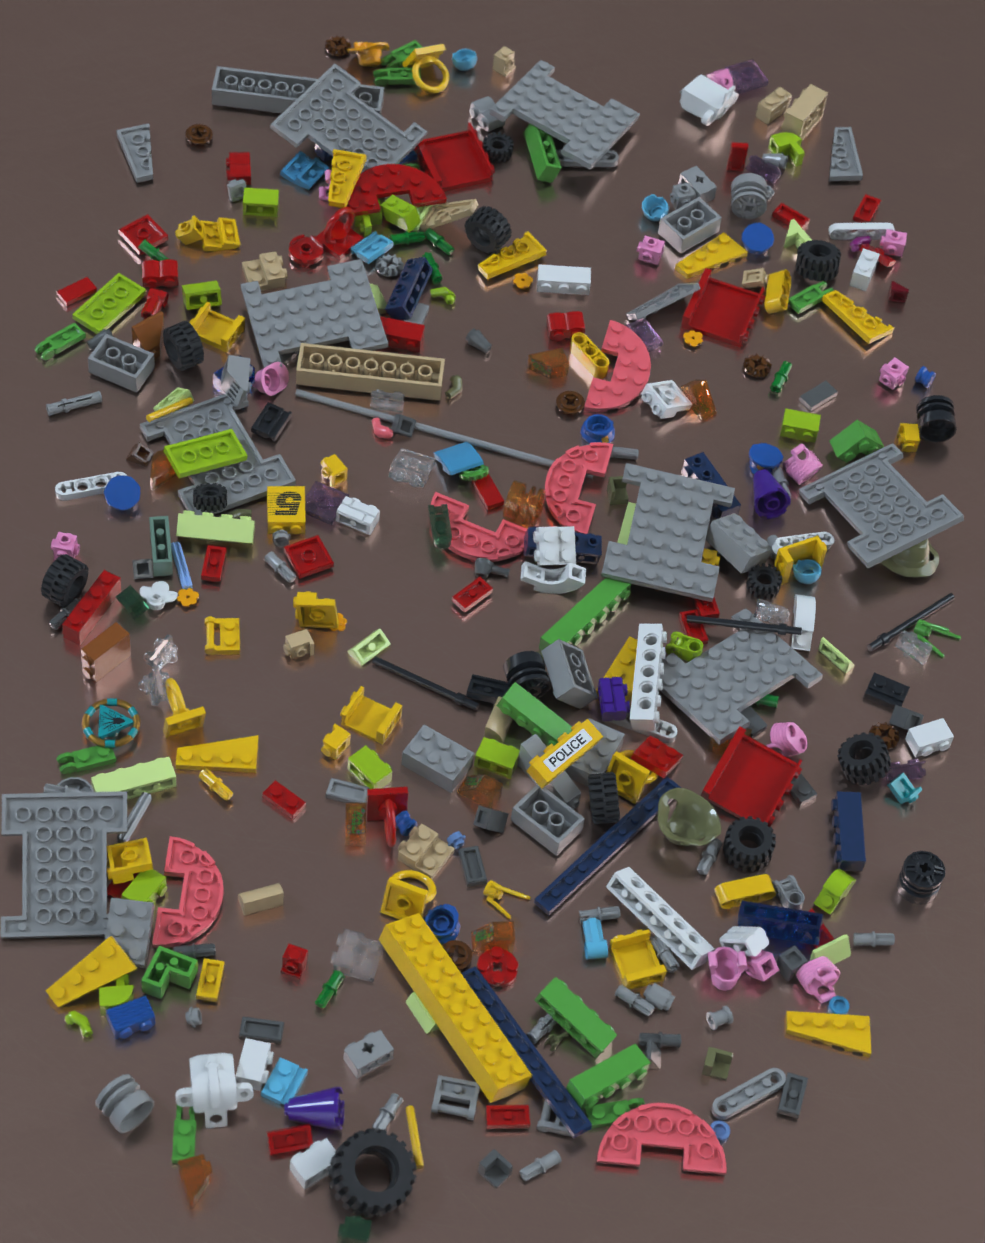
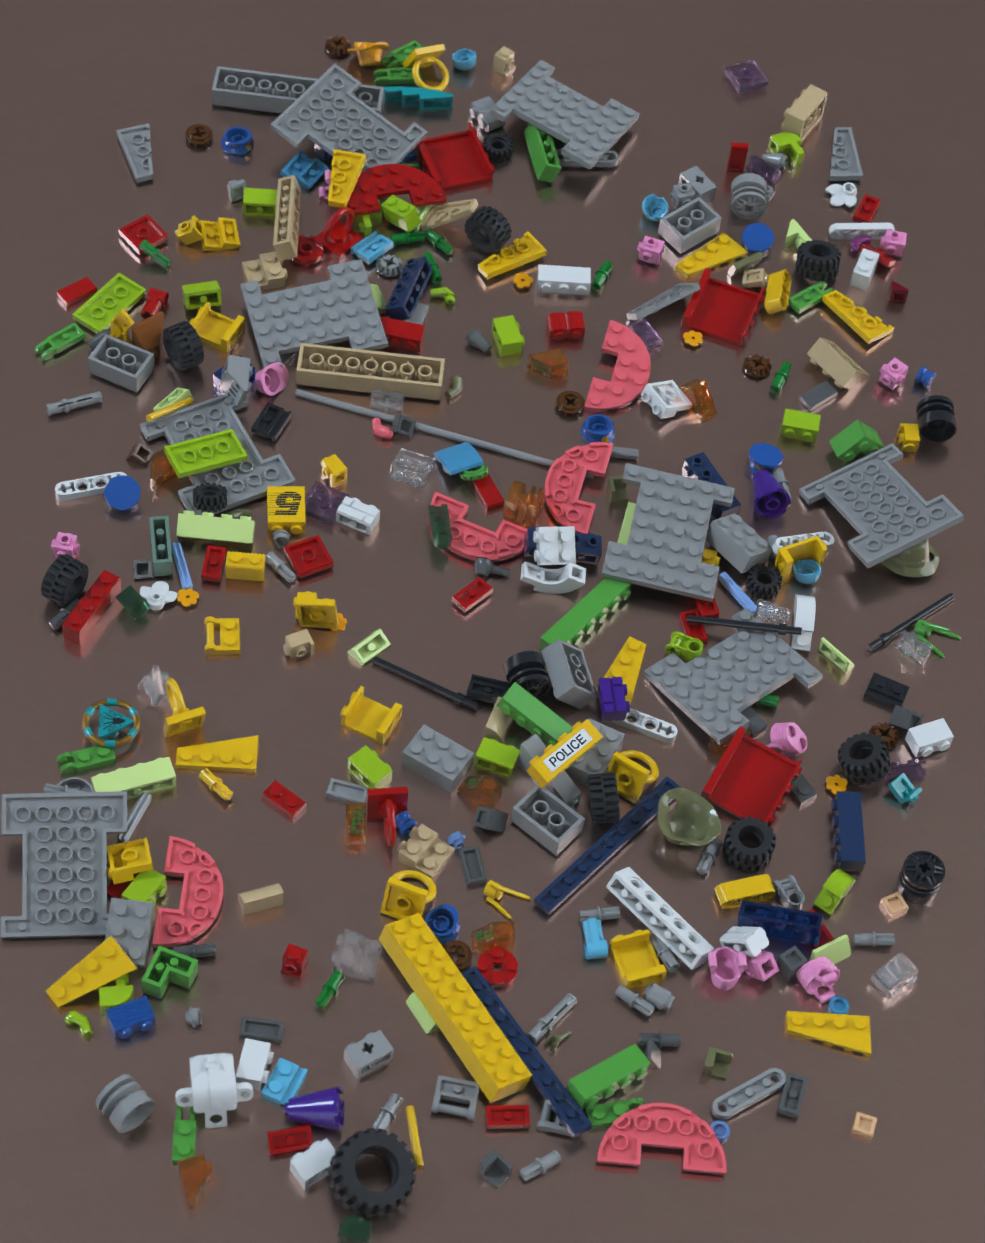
(105, 652): dark orange brick -> none
(120, 326): none -> yellow tile
(160, 273): red brick -> none
(164, 652): clear hips -> none
(210, 980): yellow plate -> none
(237, 141): none -> blue hat
(239, 166): red brick -> none
(245, 566): none -> yellow brick
(287, 218): none -> tan brick
(336, 742): yellow brick -> none
(413, 96): none -> teal slope
(507, 335): none -> lime brick
(575, 1017): bright green brick -> none
(589, 355): yellow beam -> none
(601, 275): none -> green axle
(648, 663): white brick -> none
(657, 756): red plate -> none
(707, 99): white piece -> none
(719, 1017): light grey bush -> none
(722, 78): bright pink brick -> none
(737, 592): none -> light blue axle
(745, 264): none -> olive plate
(773, 105): tan brick -> none
(786, 214): red tile -> none
(800, 469): bright pink piece -> none
(836, 784): none -> light orange plant
(837, 364): none -> tan slope
(842, 194): none -> white plate
(864, 1125): none -> light nougat tile
(894, 904): none -> light nougat tile
(894, 976): none -> clear brick

